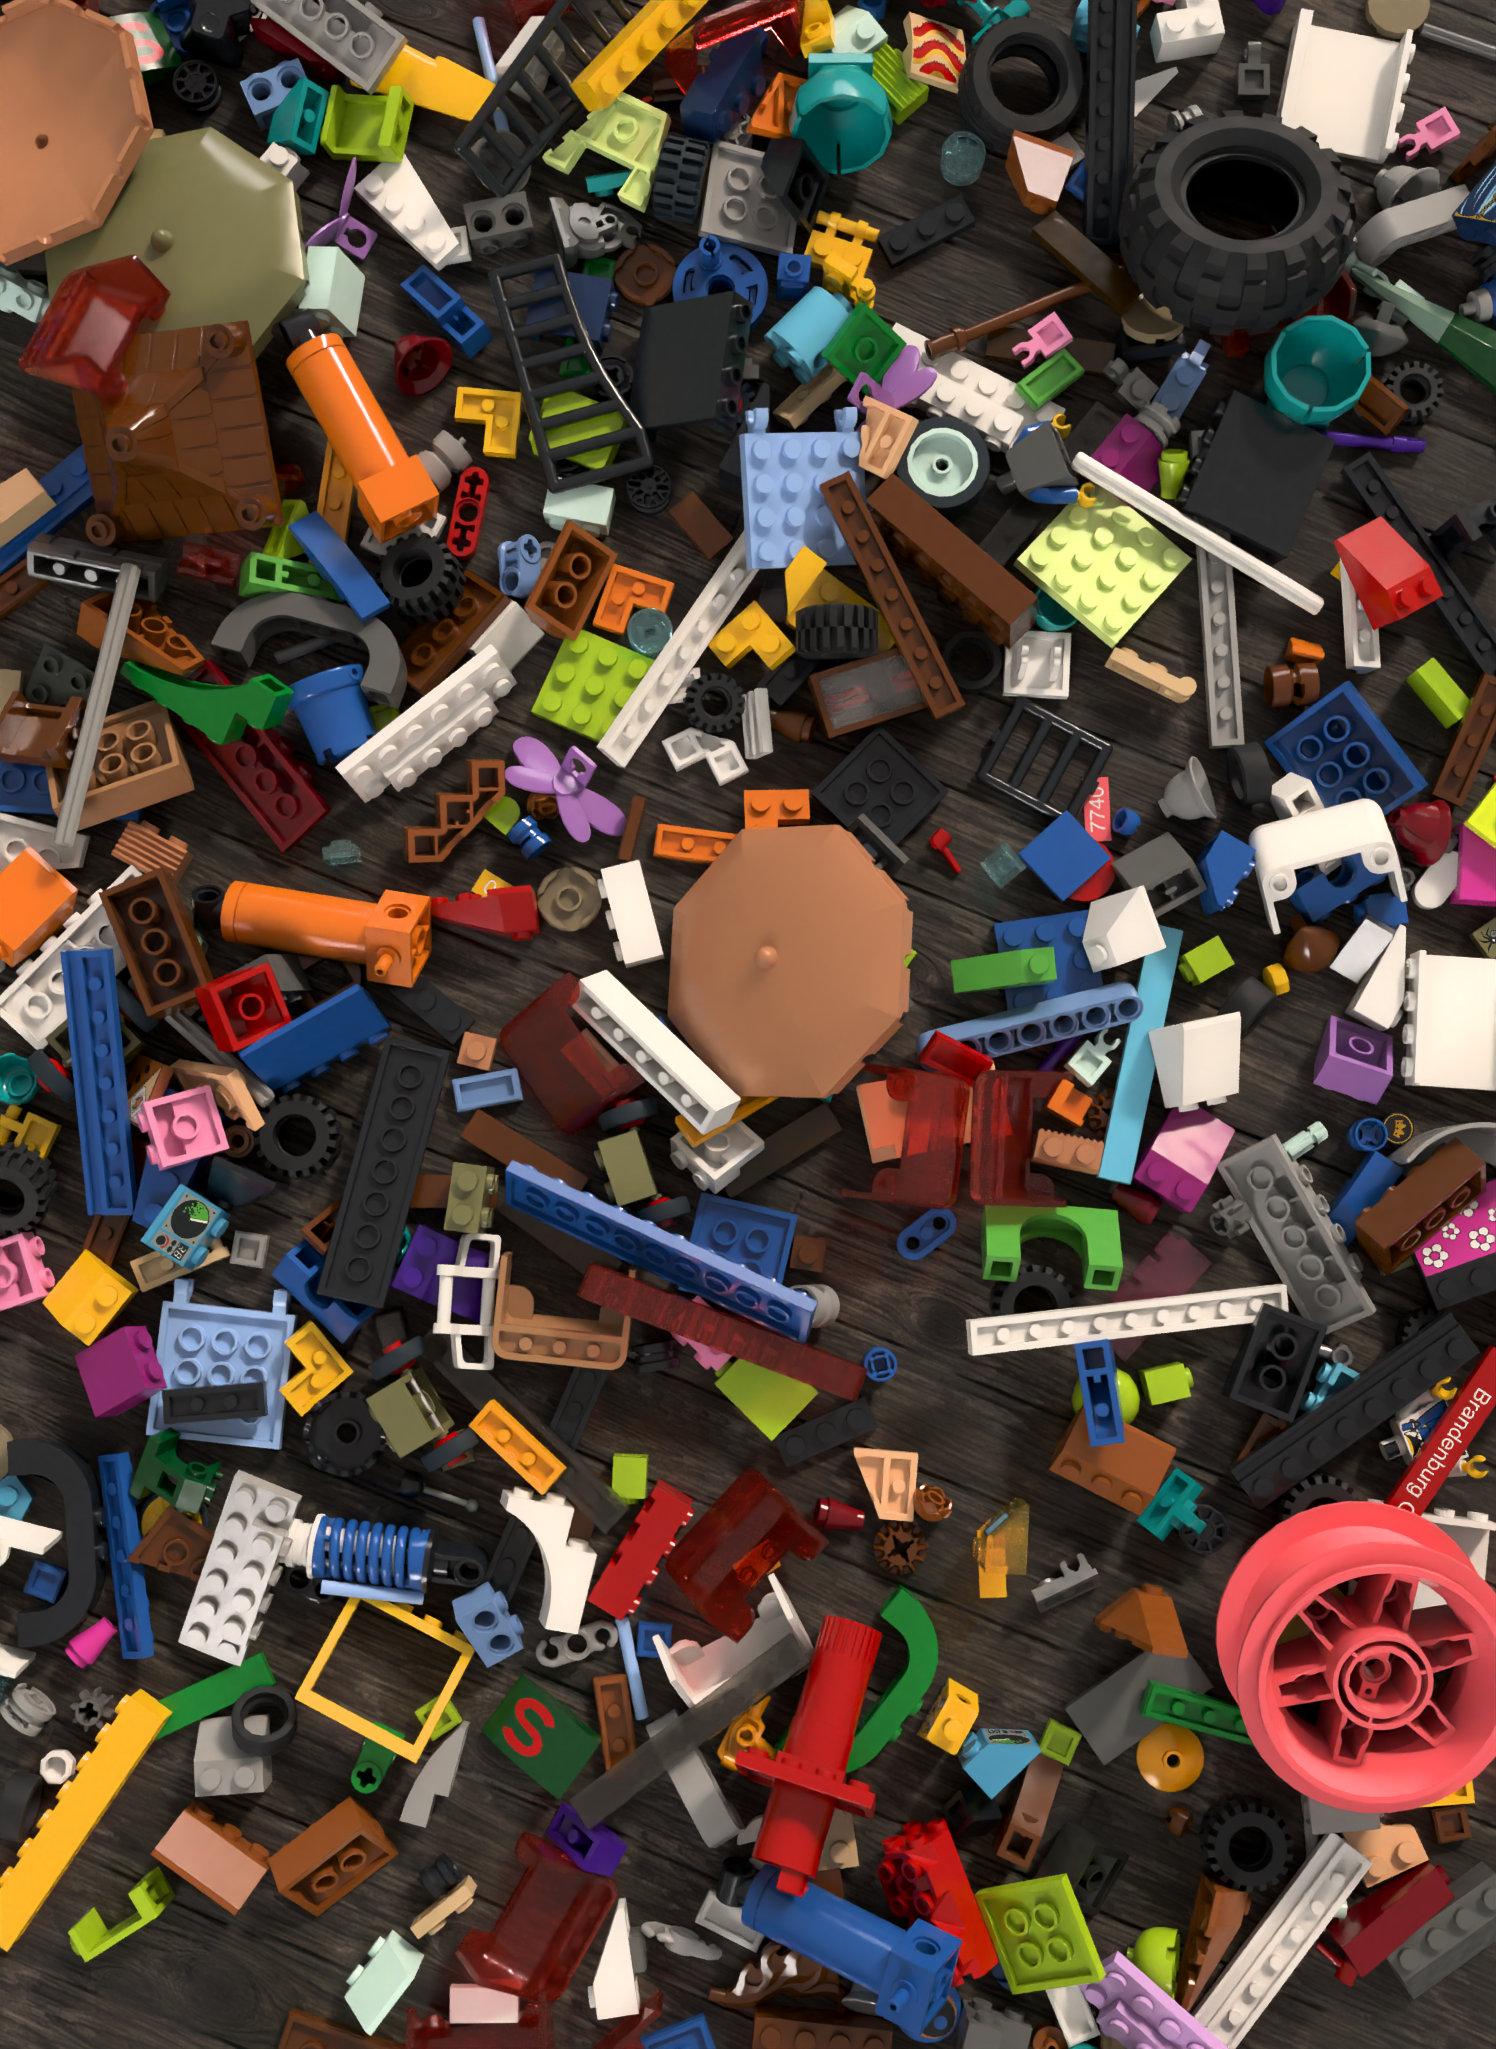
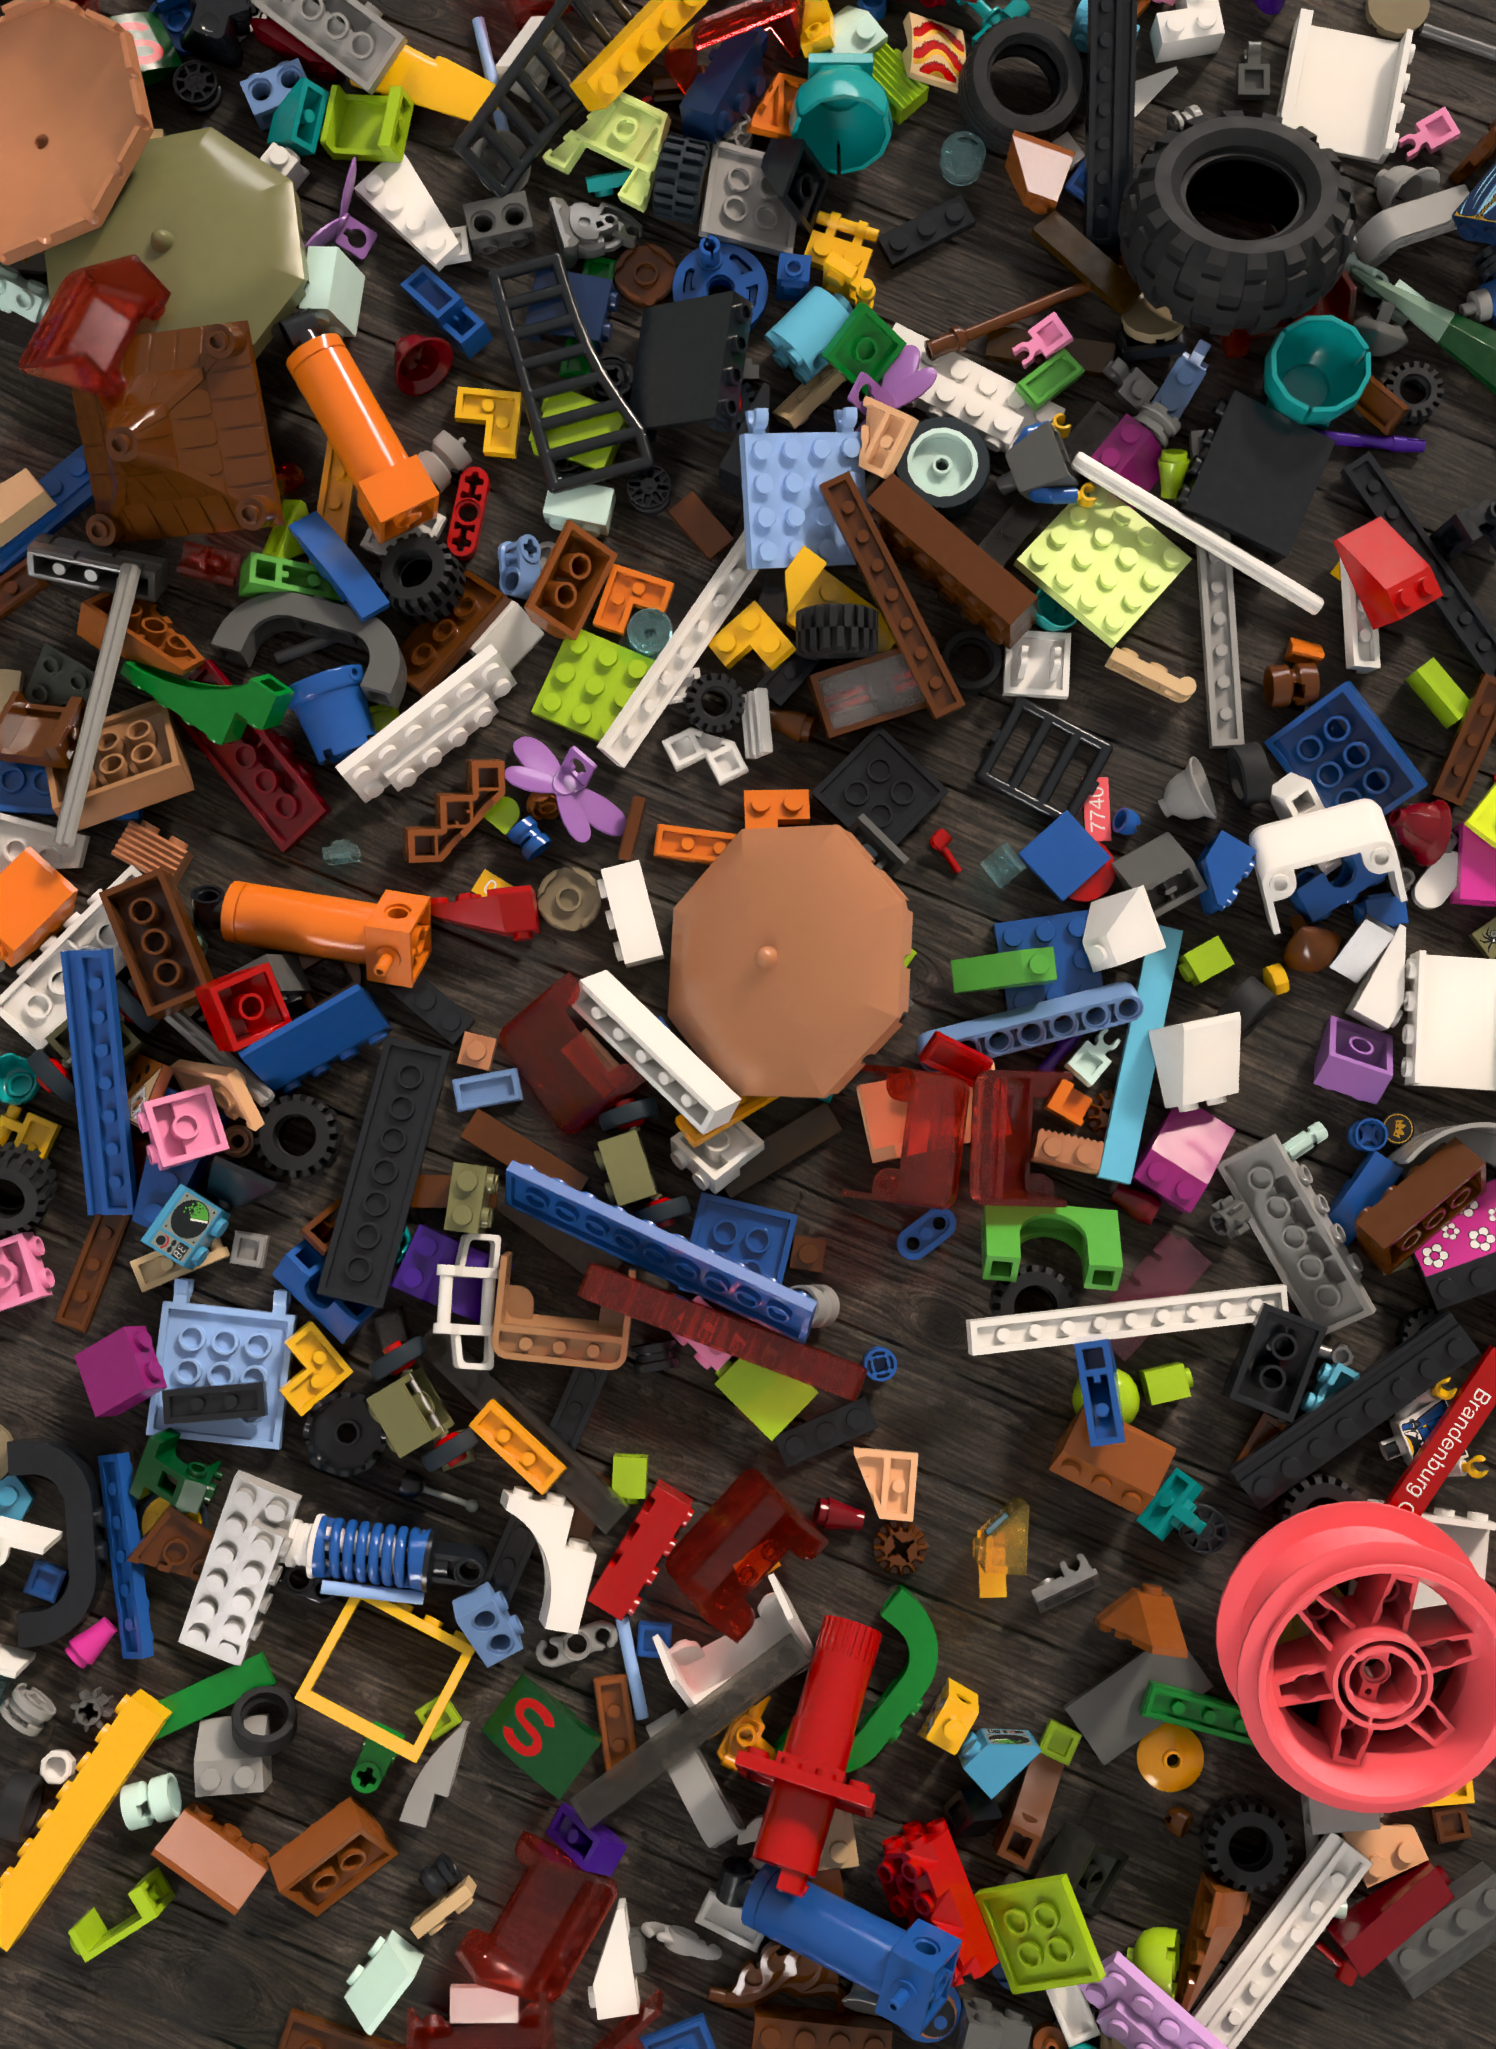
(89, 1298): yellow slope -> none
(145, 1802): none -> light aqua wheel
(931, 1503): dark orange plate -> none

